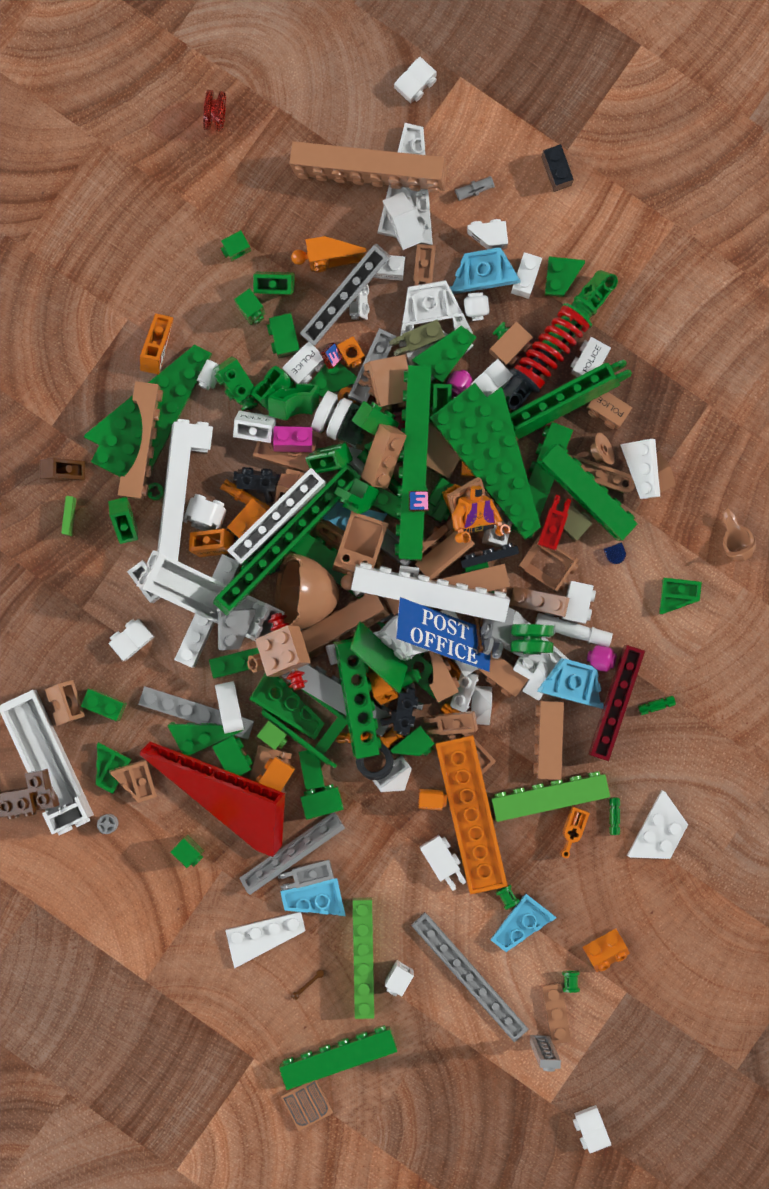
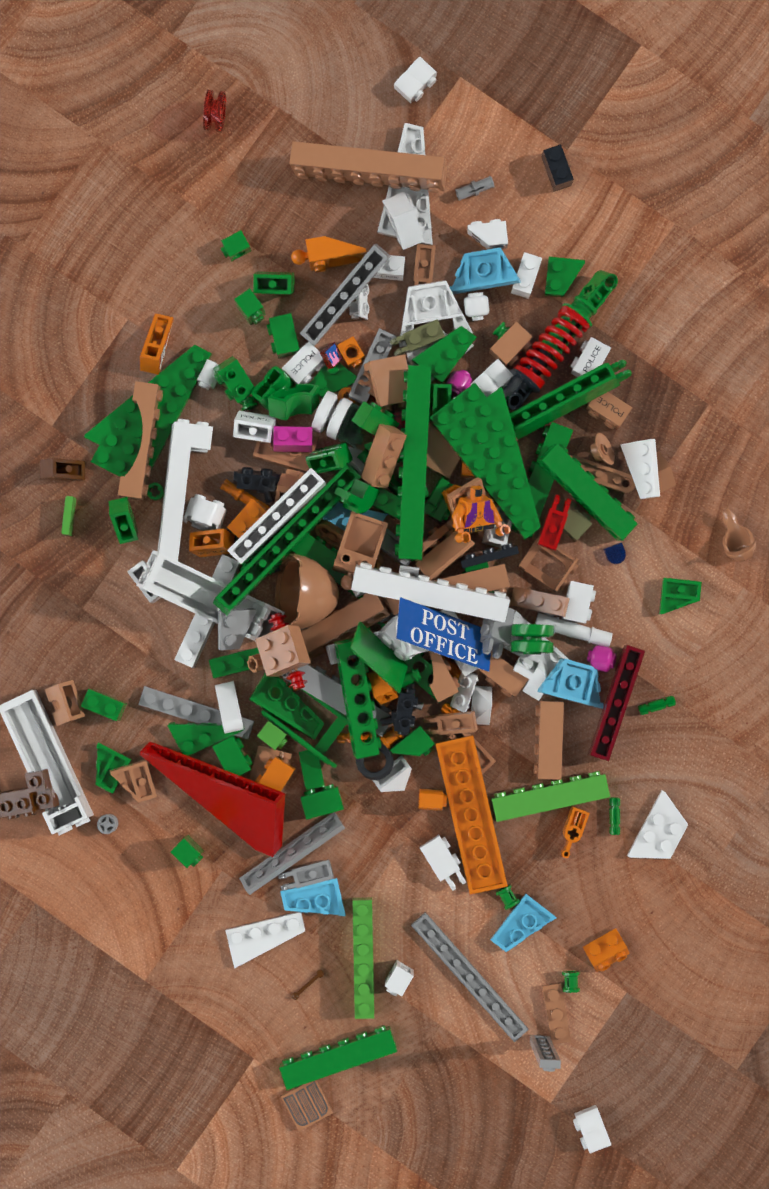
(131, 639): white brick -> none
(418, 500): tile -> none
(480, 646): reddish brown hinge -> none

